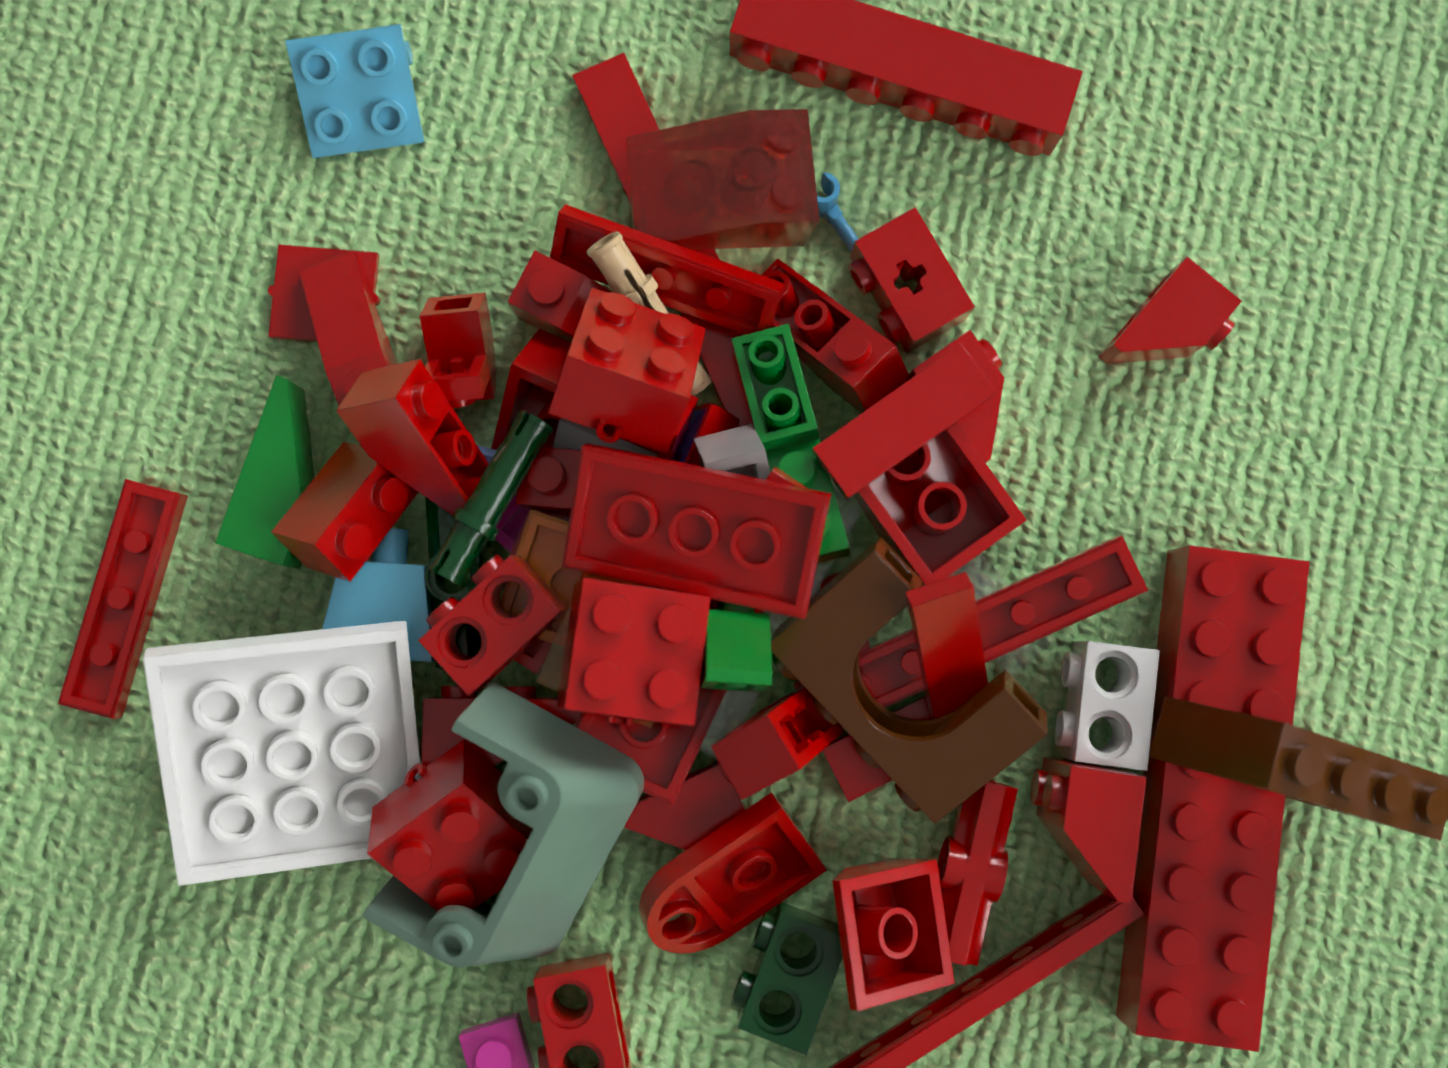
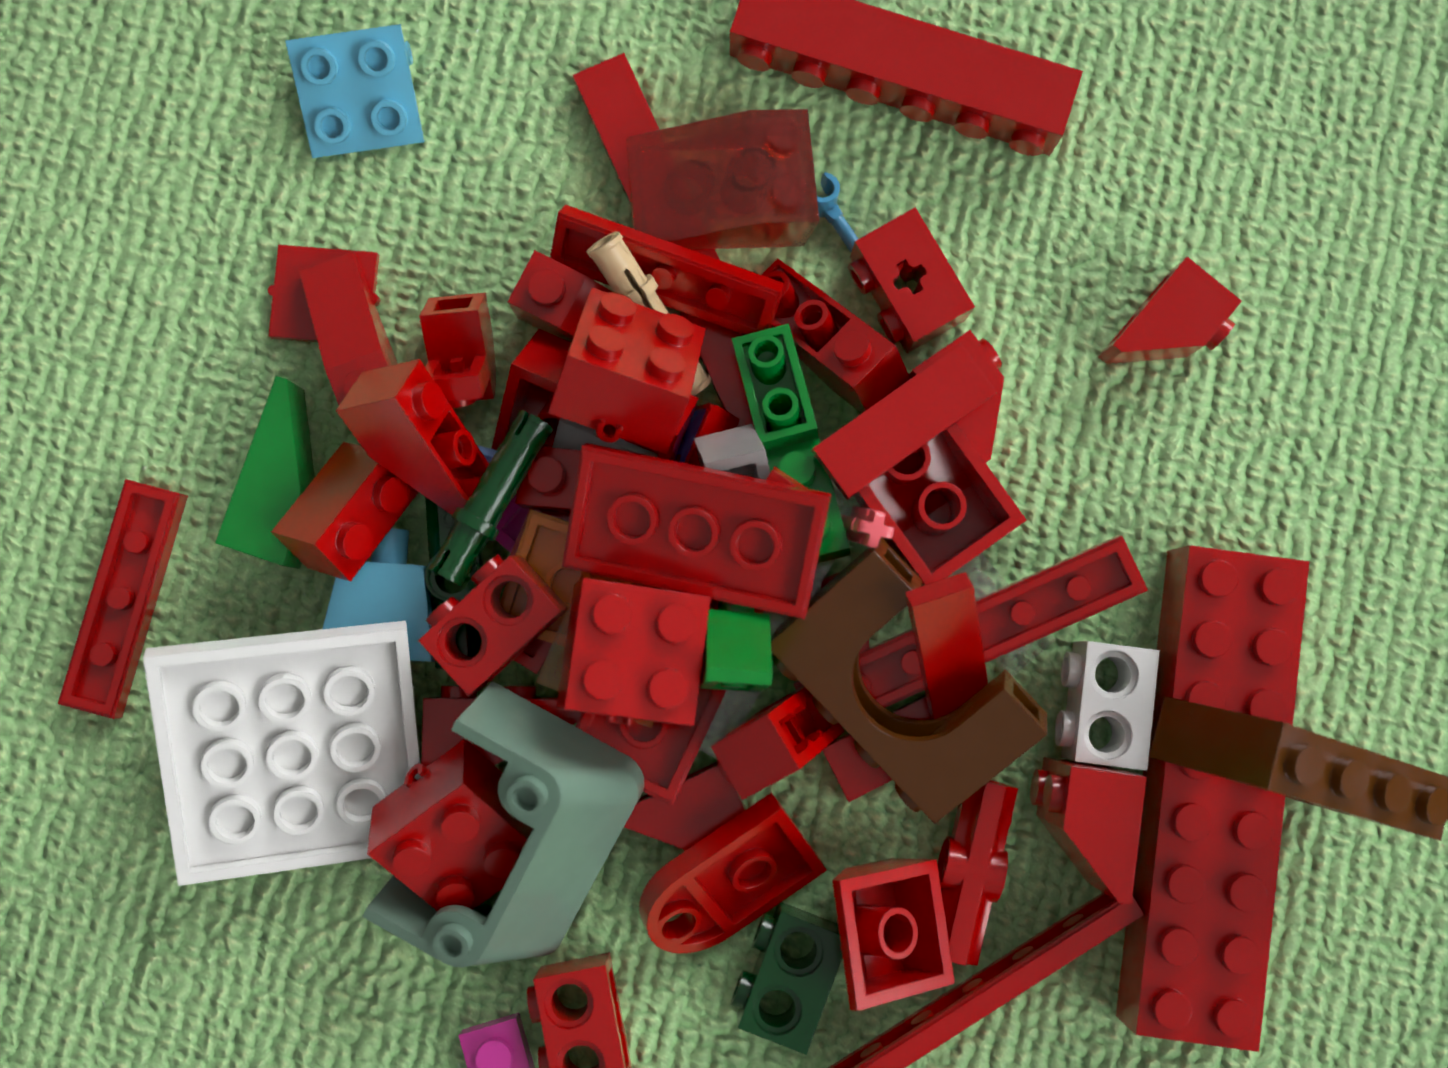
(866, 526): none -> coral axle

